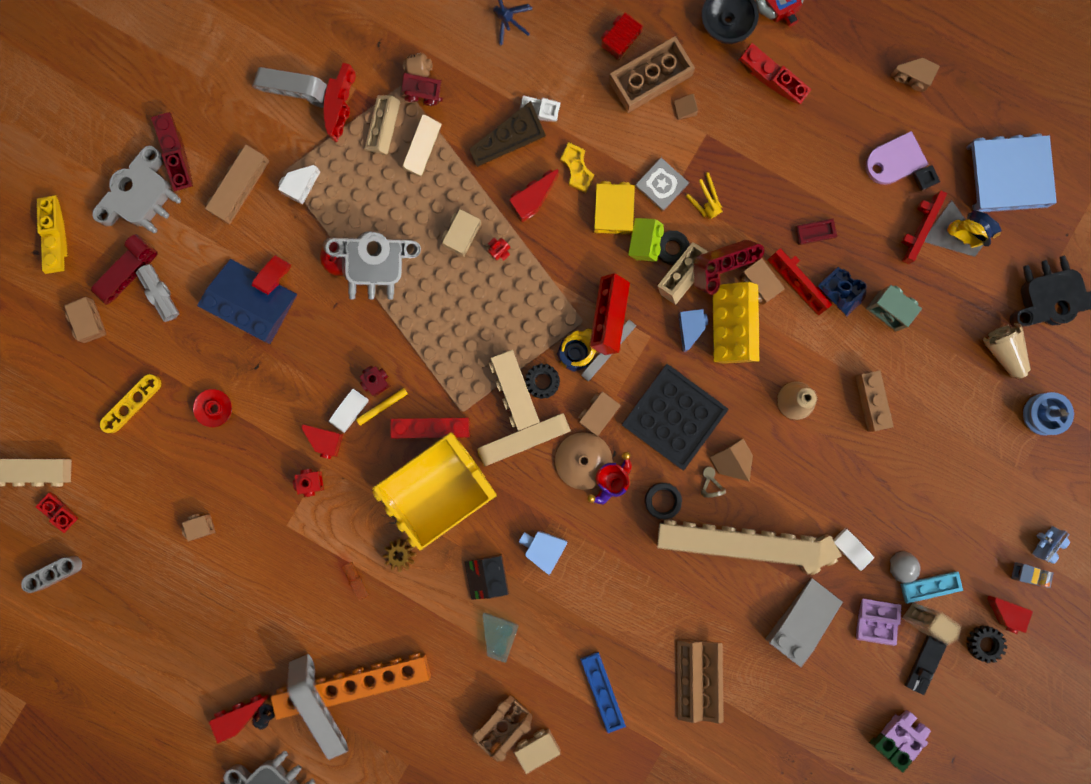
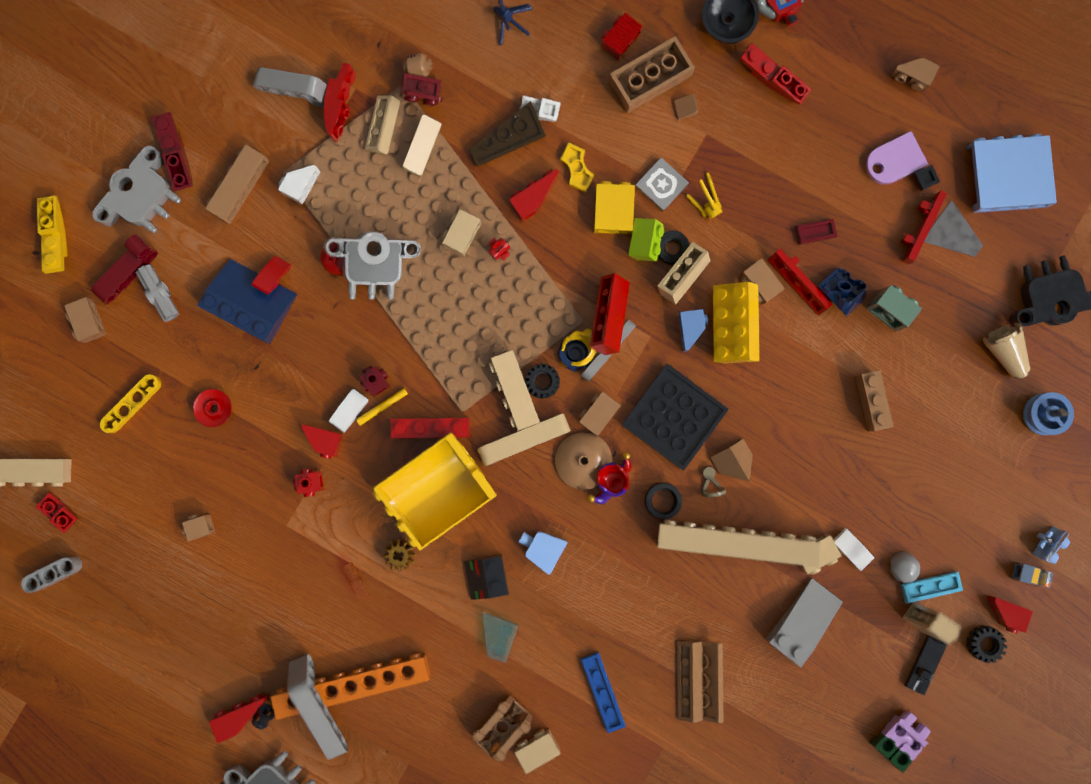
(711, 264): dark red beam -> none
(796, 400): tan cone -> none
(878, 622): lavender slope -> none
(975, 230): piece -> none

